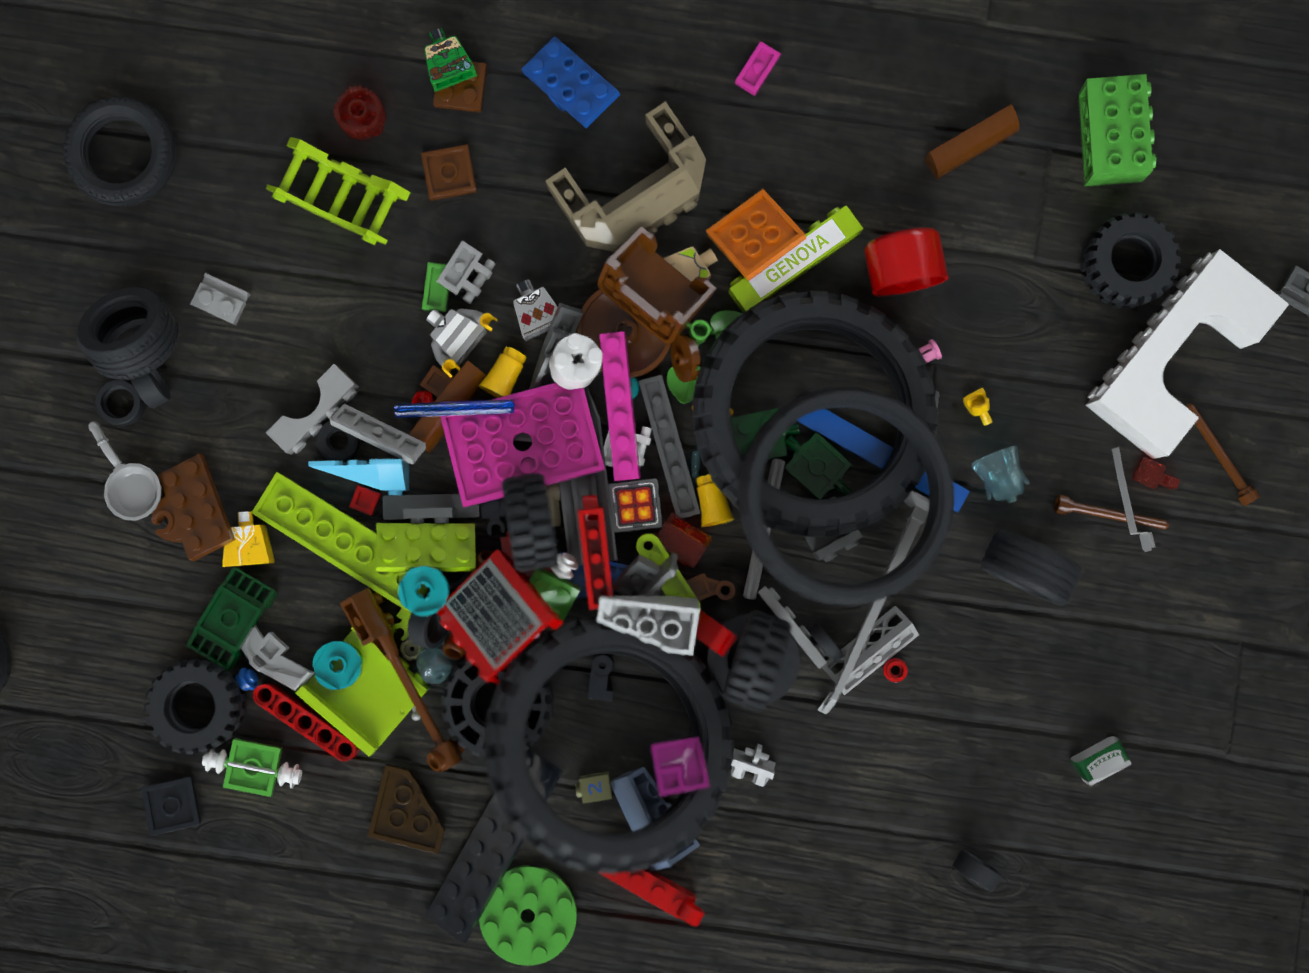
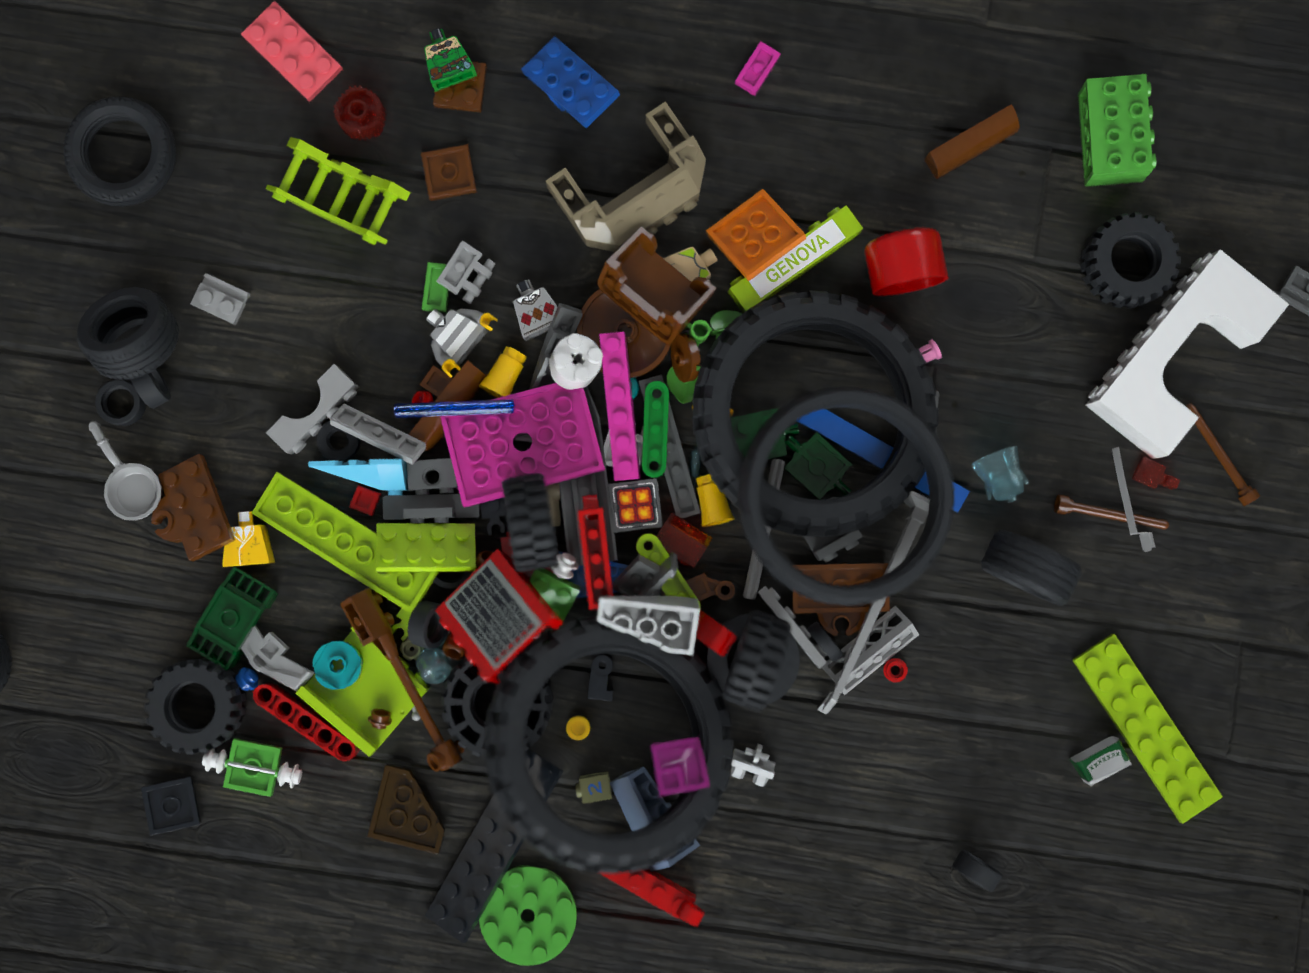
(292, 51): none -> coral plate
(380, 718): none -> reddish brown plate
(416, 602): teal plate -> none
(419, 473): none -> dark grey brick
(578, 727): none -> yellow tile
(655, 429): none -> green plate
(839, 575): none -> reddish brown plate
(978, 405): yellow piece -> none
(1147, 728): none -> lime plate

